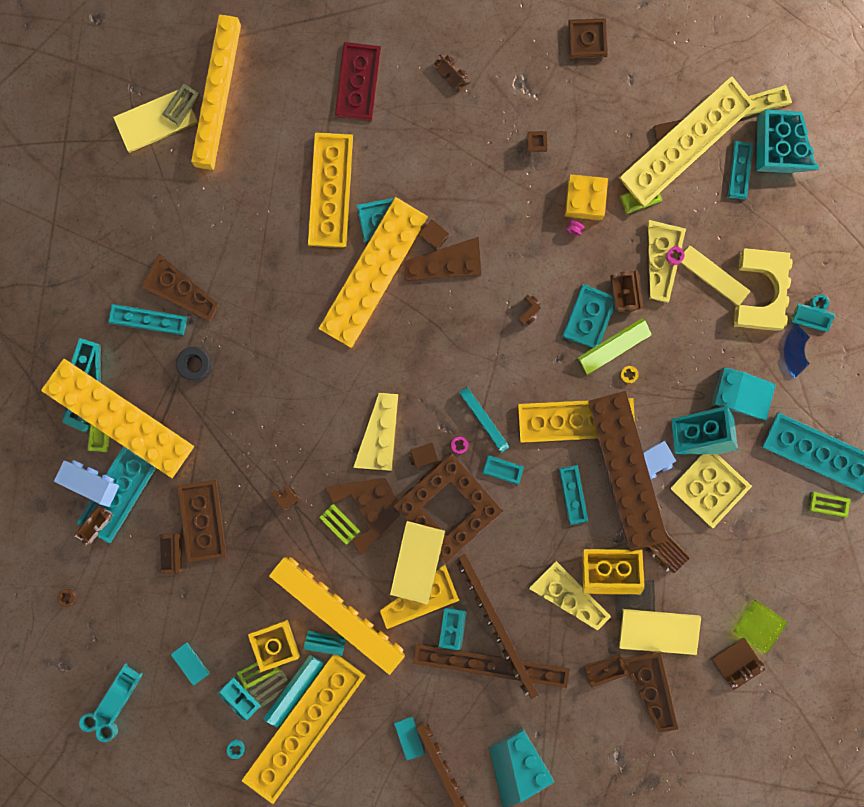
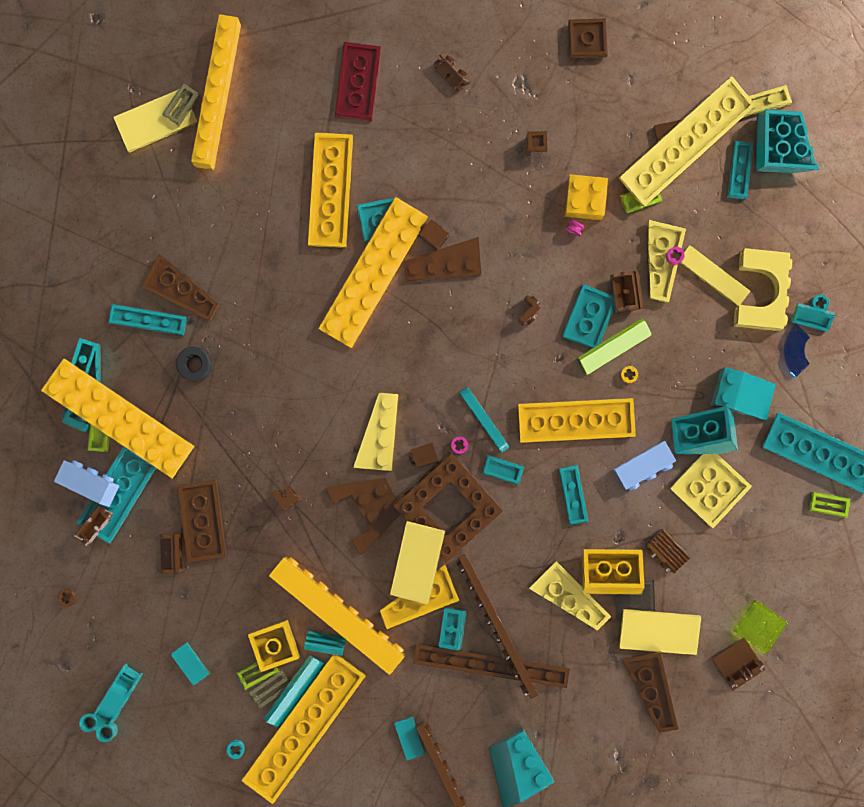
(238, 699): teal brick -> none
(351, 535): lime tile -> none
(605, 670): reddish brown hinge -> none
(627, 471): reddish brown plate -> none

